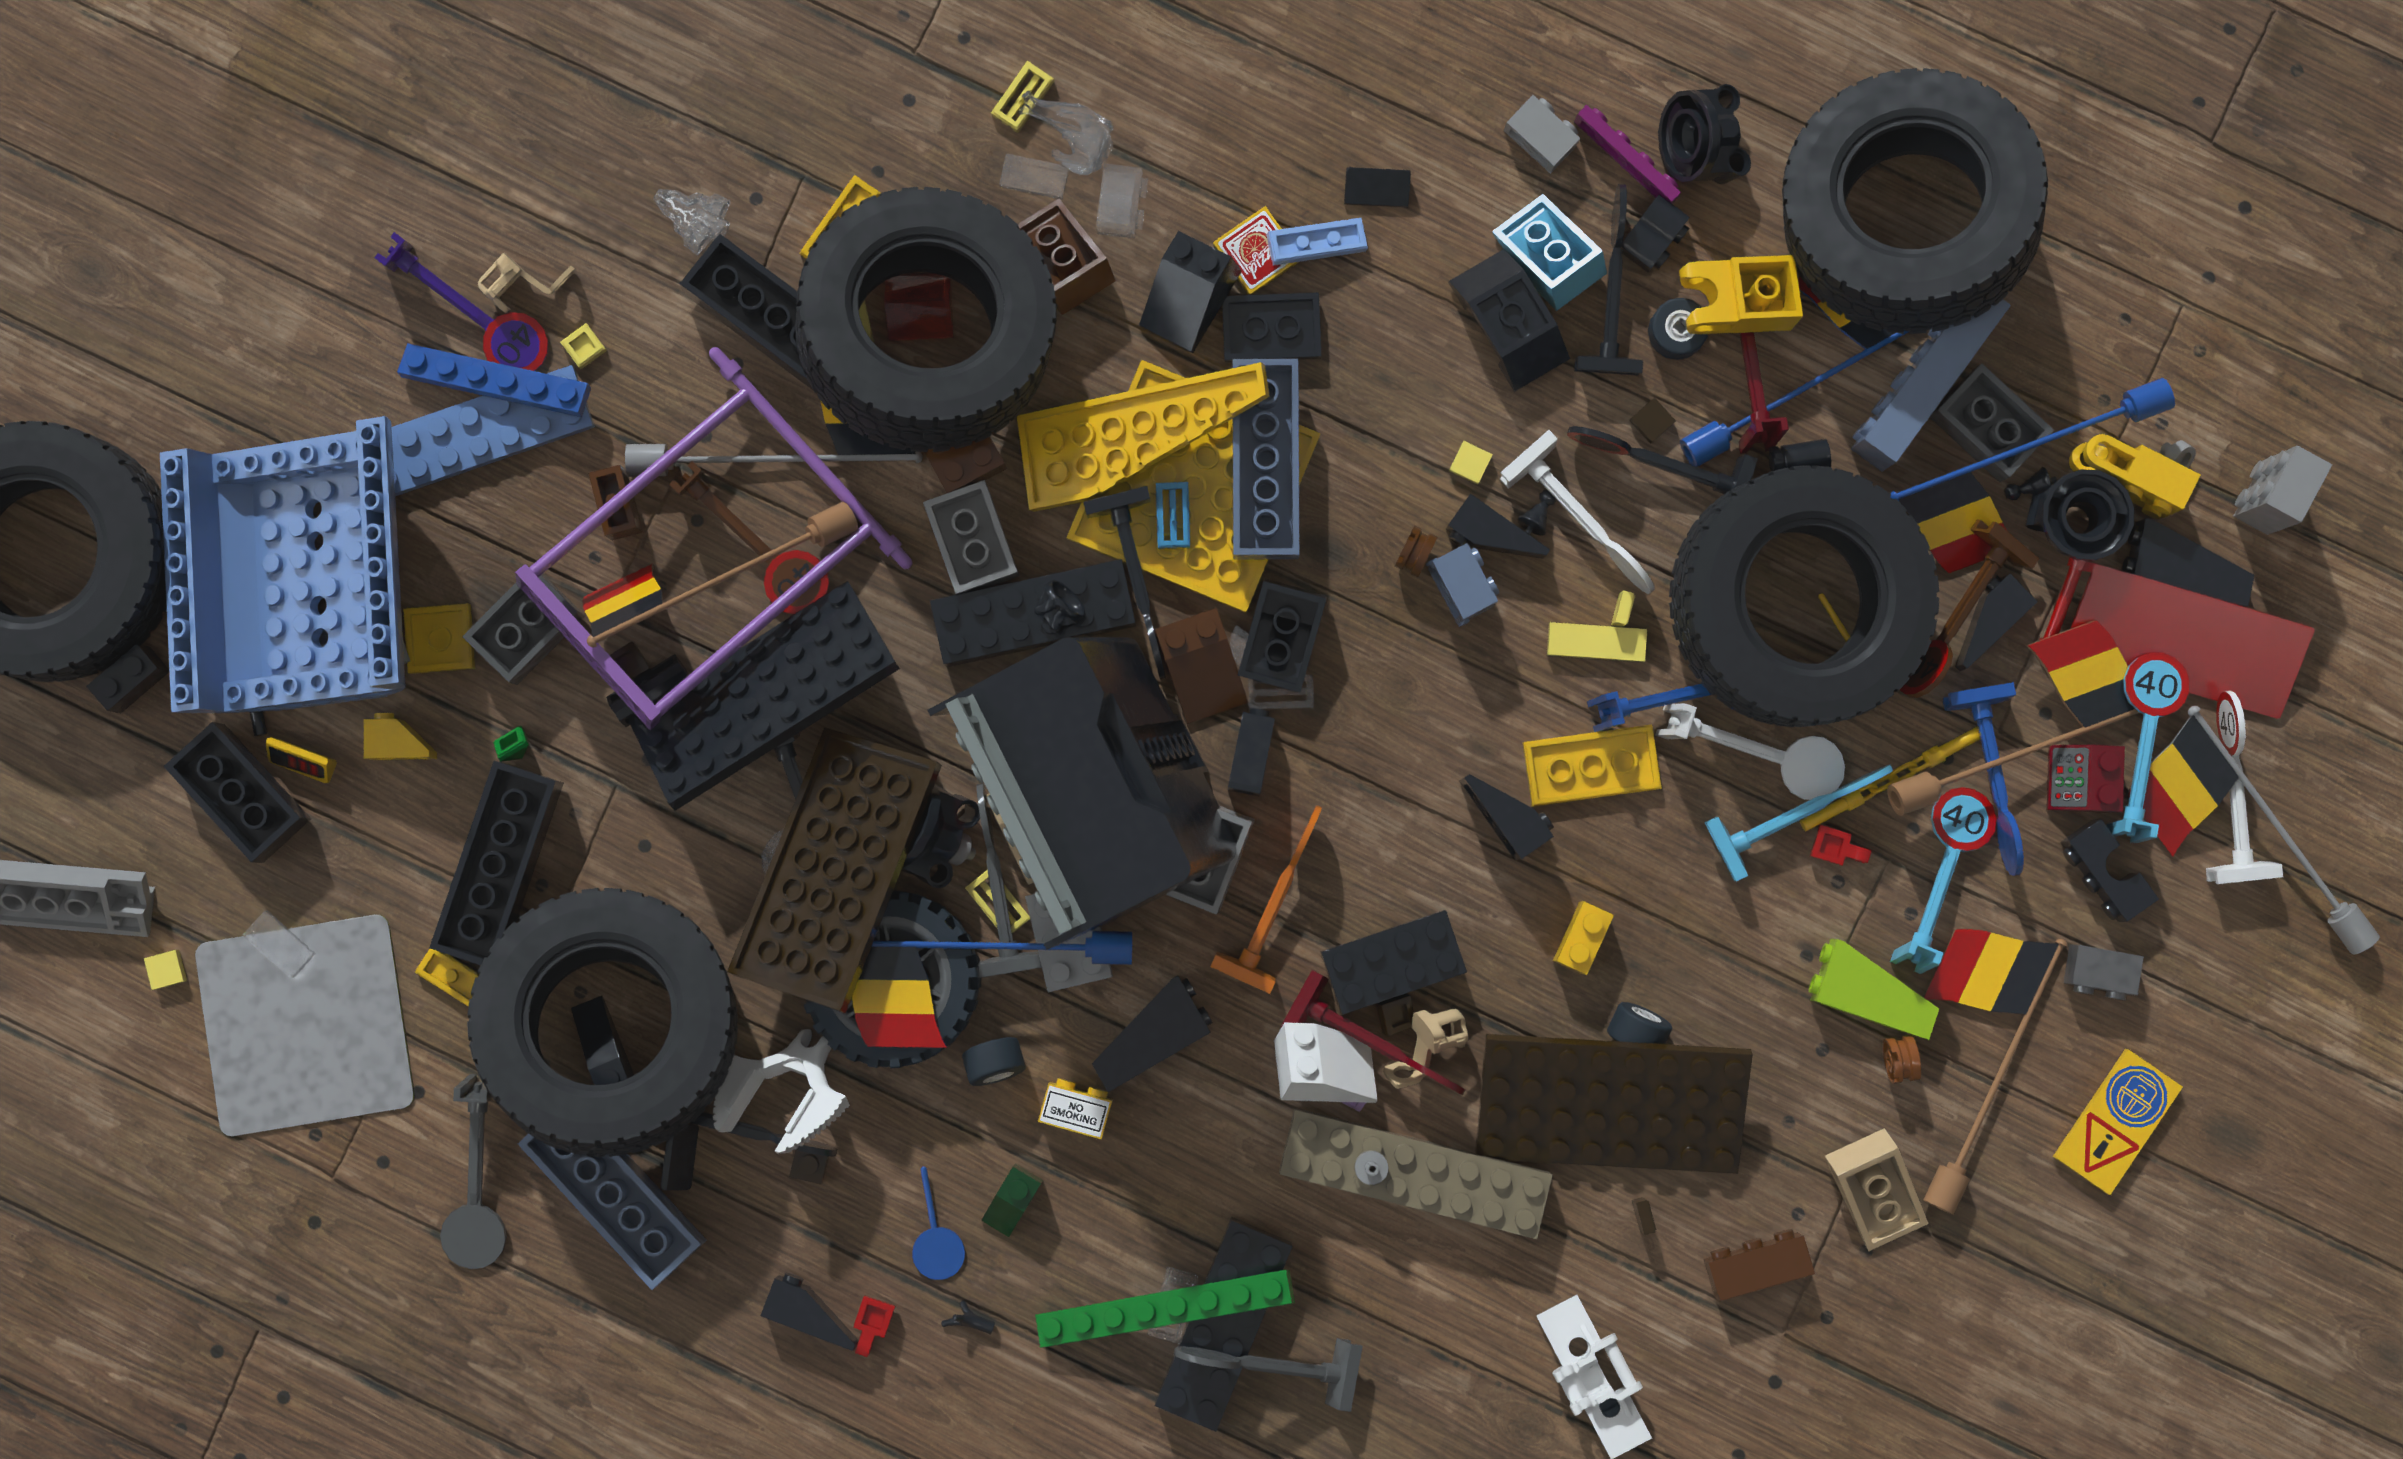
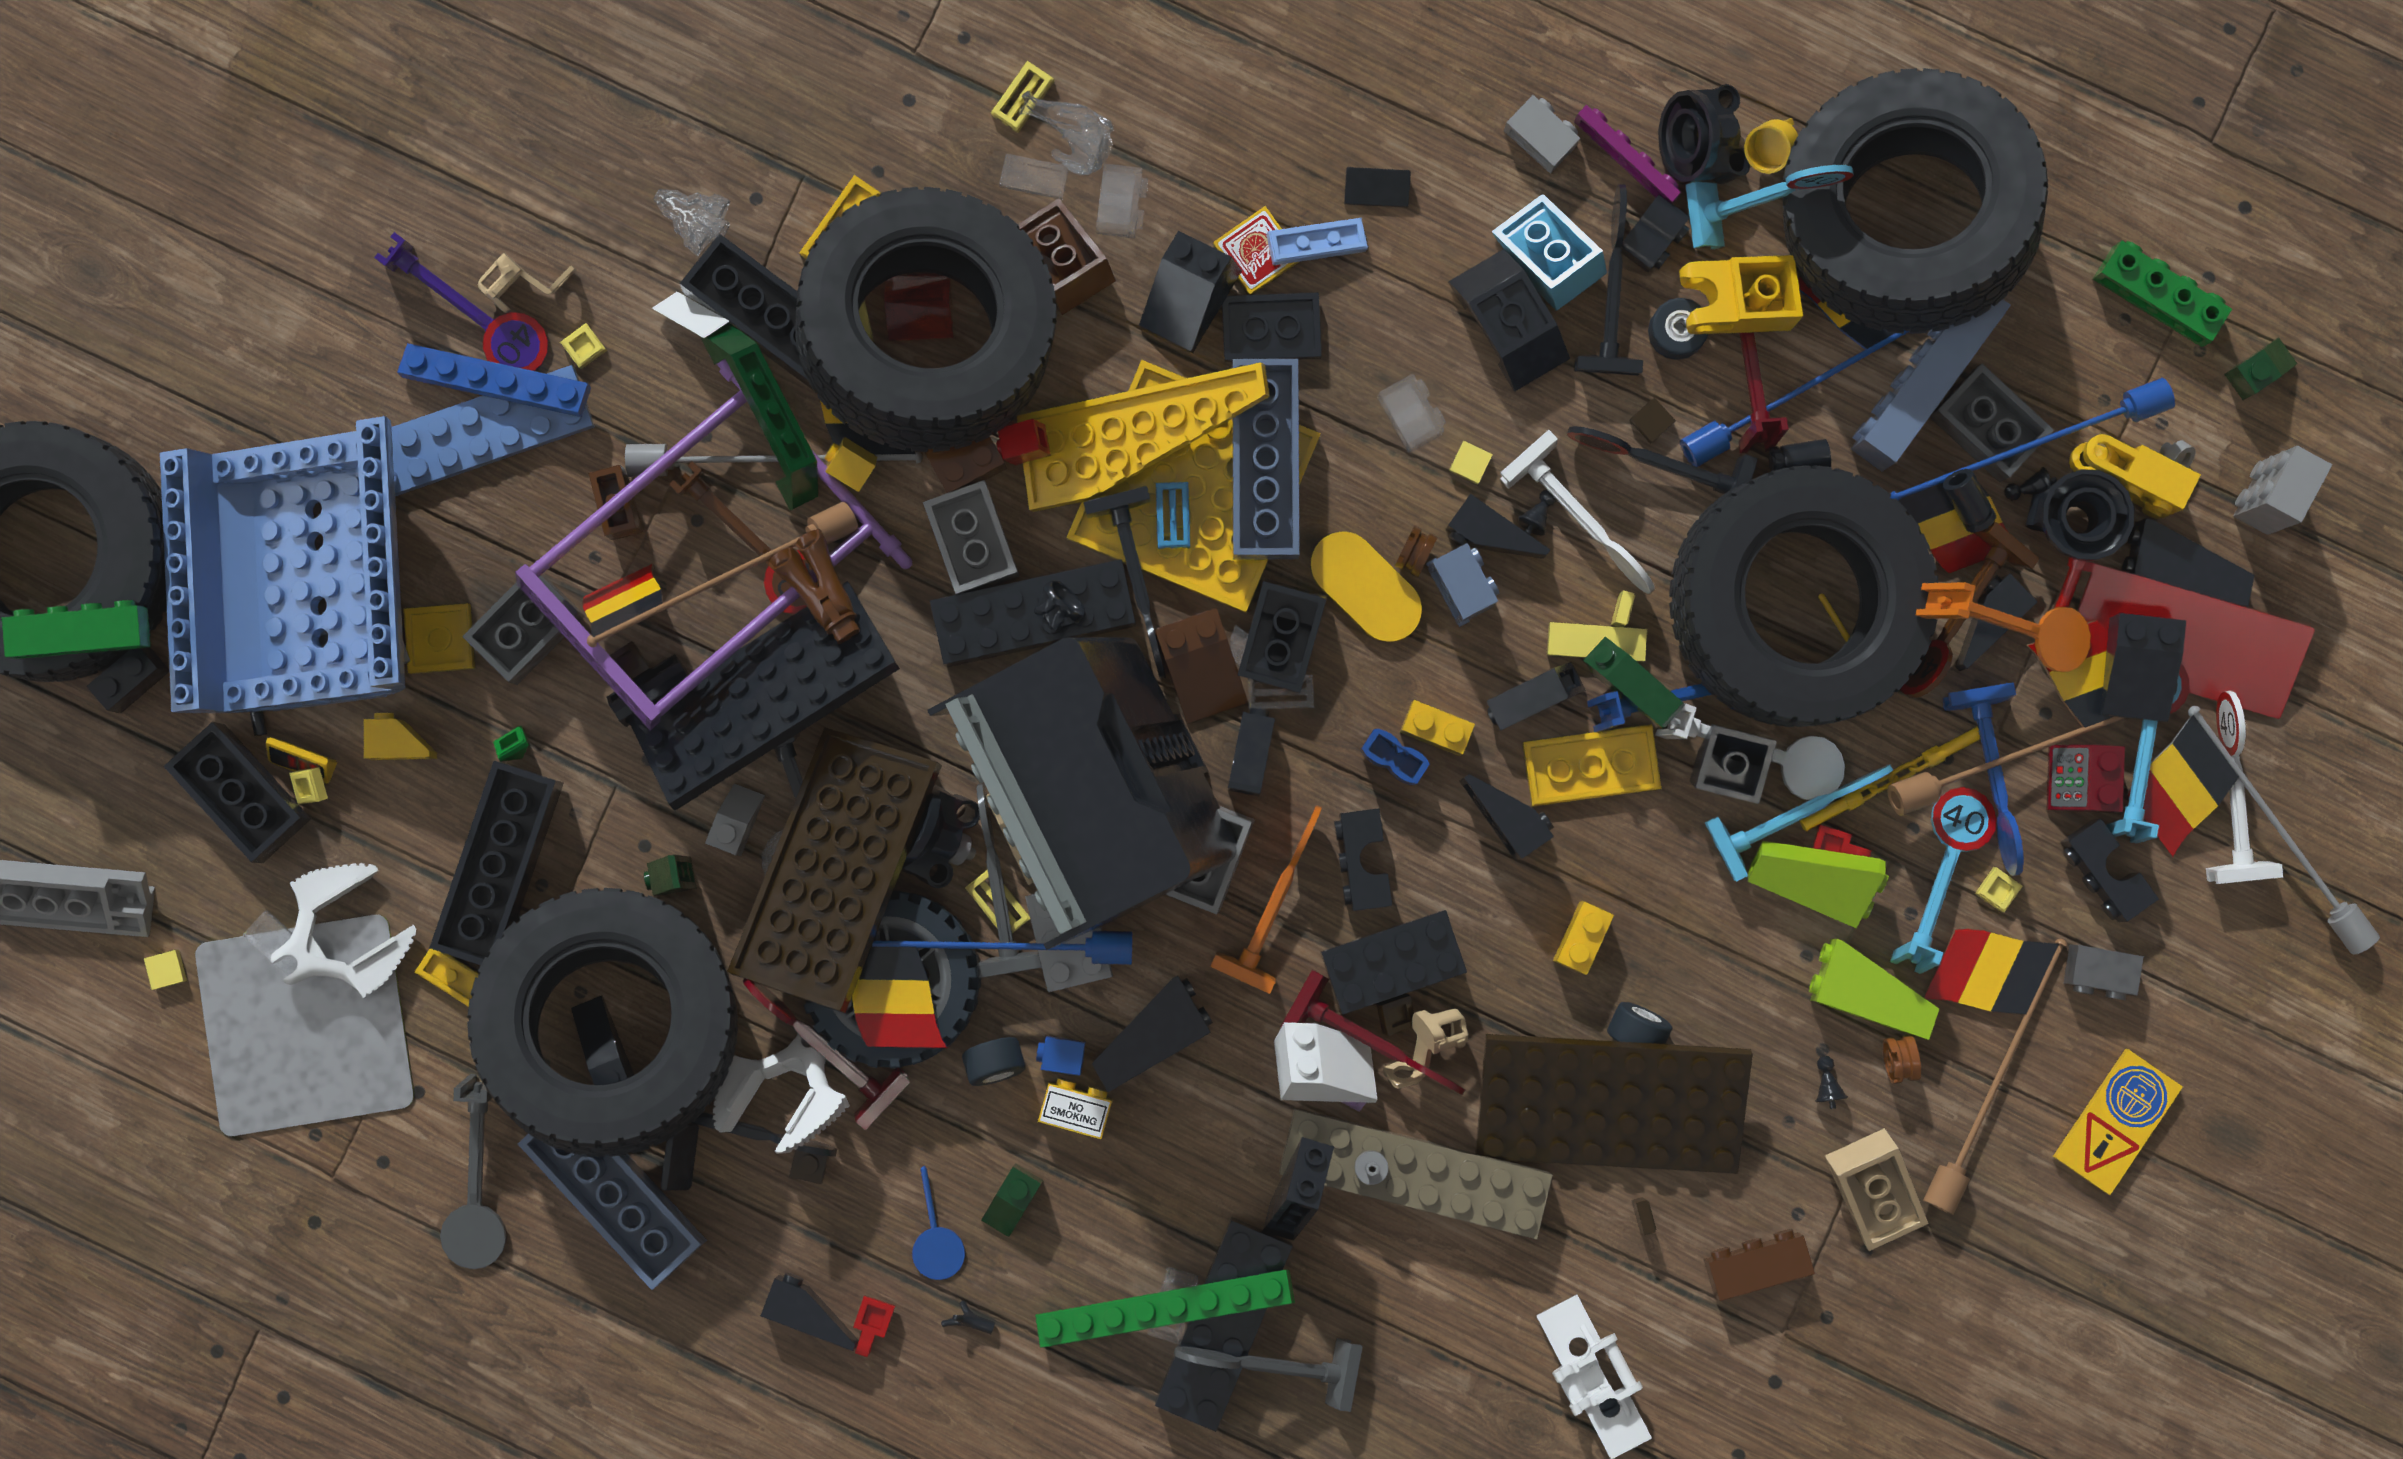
(75, 631): none -> green brick
(308, 785): none -> light yellow tile
(313, 894): none -> white piece
(670, 875): none -> dark green slope
(690, 314): none -> white sticker
(735, 820): none -> light grey slope
(770, 410): none -> dark green slope
(827, 602): none -> reddish brown piece
(850, 463): none -> yellow brick
(877, 1094): none -> piece
(1023, 442): none -> red brick
(1061, 1055): none -> blue brick
(1299, 1189): none -> black slope
(1363, 888): none -> black arch
(1366, 586): none -> yellow tile
(1387, 752): none -> blue brick
(1411, 412): none -> clear brick
(1437, 728): none -> yellow brick
(1535, 696): none -> black slope
(1633, 682): none -> dark green slope
(1708, 212): none -> medium azure piece
(1733, 763): none -> black slope
(1770, 145): none -> yellow piece
(1820, 879): none -> lime slope
(1829, 1087): none -> black piece
(1969, 500): none -> black piece
(1998, 889): none -> light yellow tile
(2059, 637): none -> orange piece
(2142, 666): none -> black slope
(2162, 293): none -> green brick
(2261, 369): none -> dark green slope

